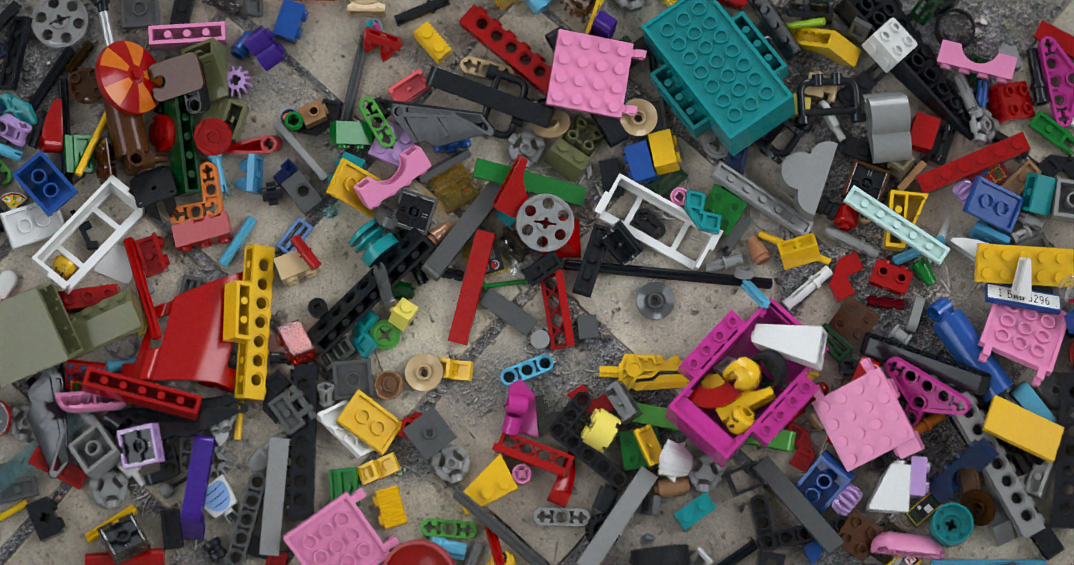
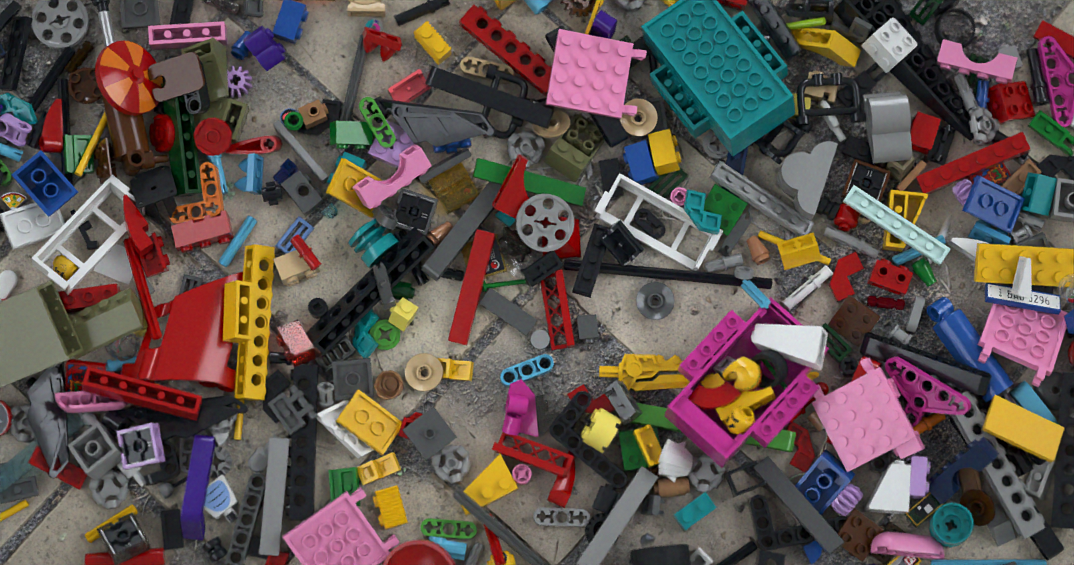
(43, 529): black brick -> none
(136, 227): none -> red slope

